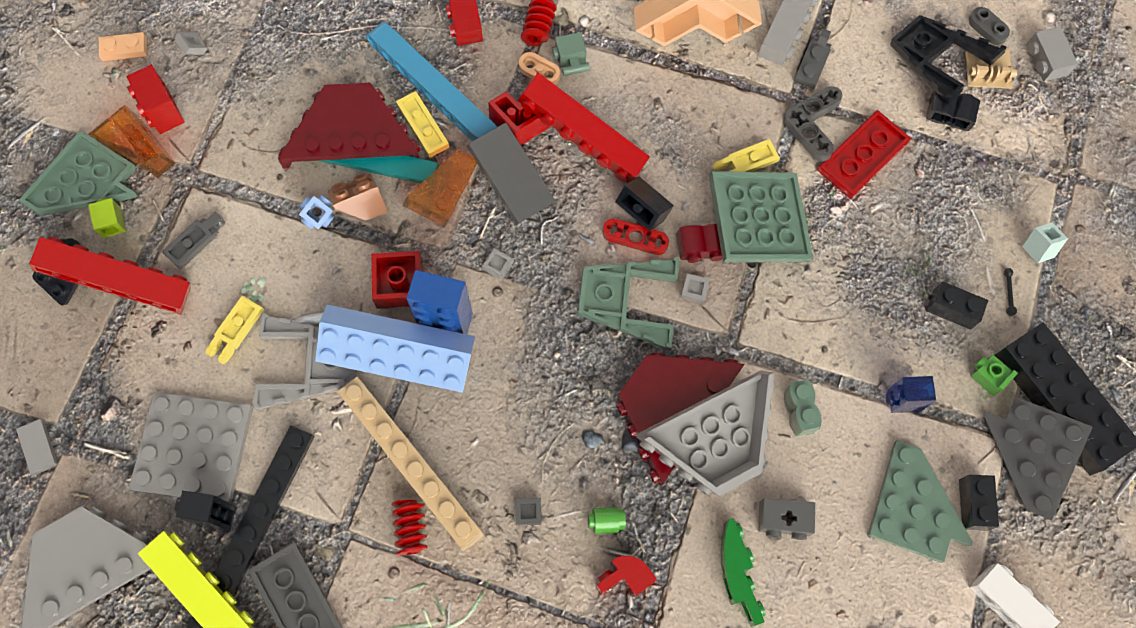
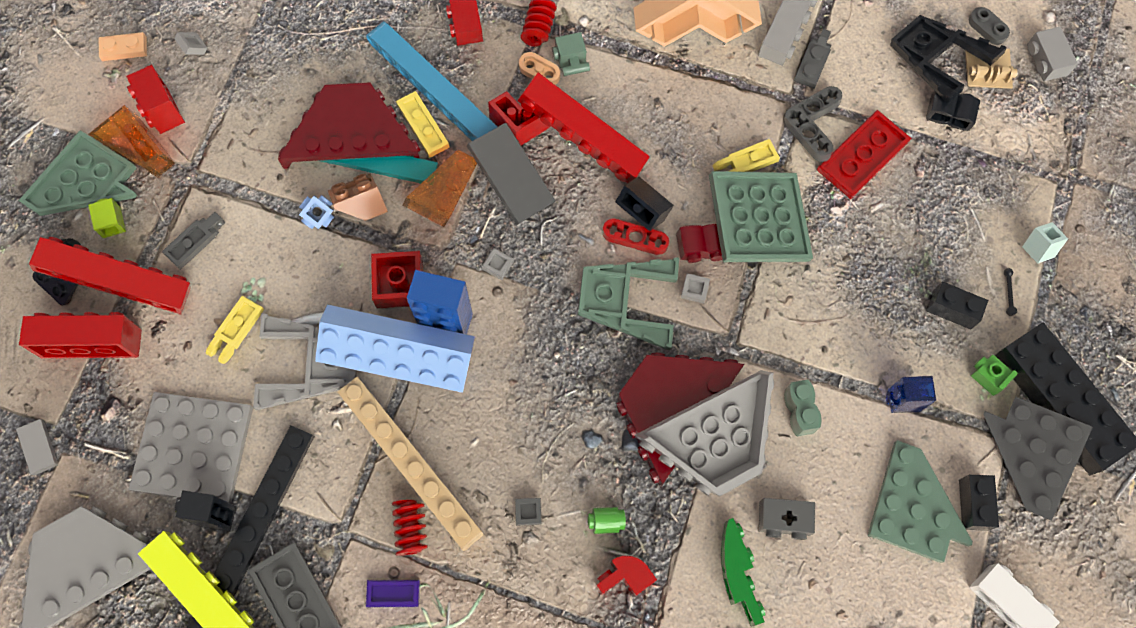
(80, 336): none -> red brick
(392, 593): none -> dark purple tile

